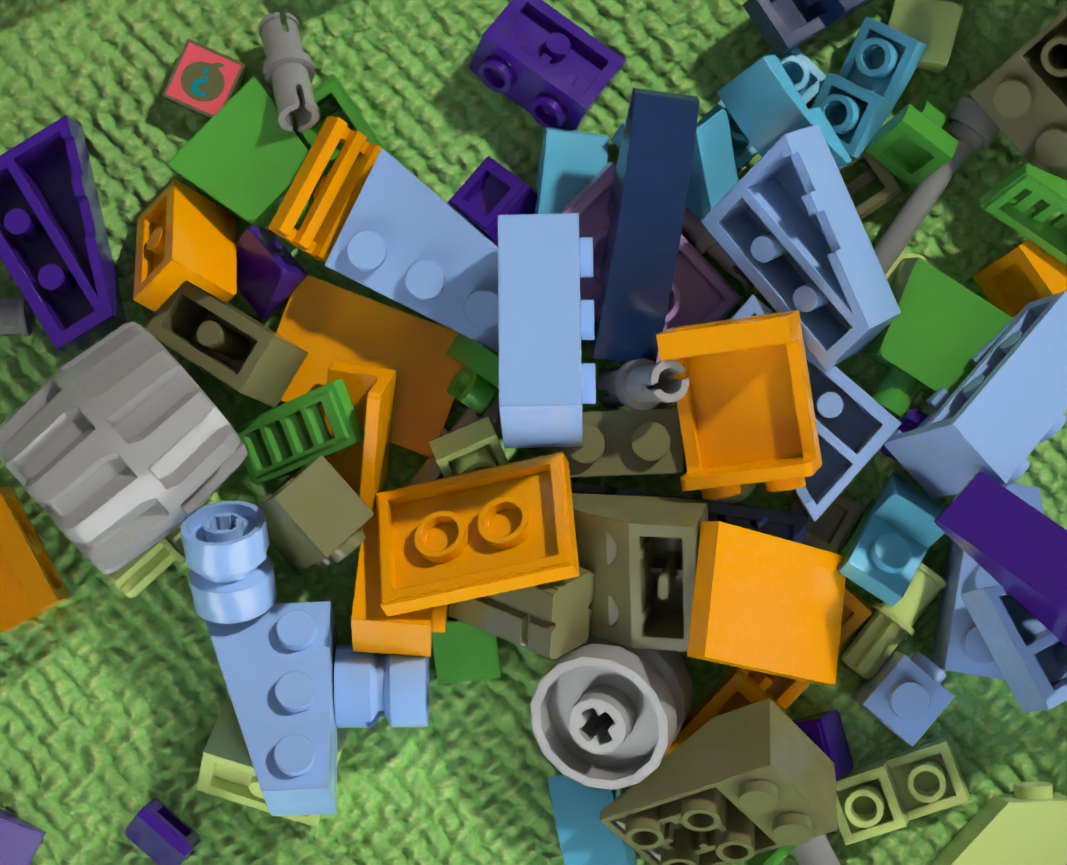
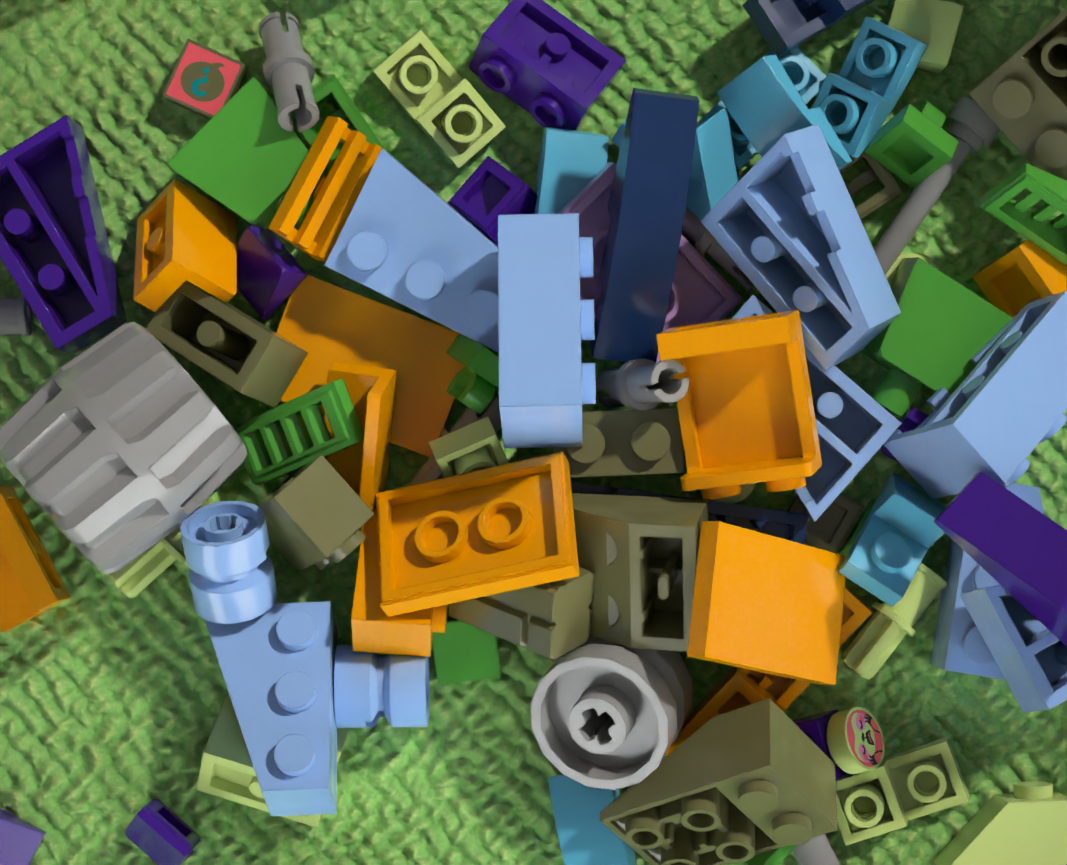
(438, 99): none -> yellowish green slope
(855, 740): none -> yellowish green tile
(905, 695): light blue brick -> none

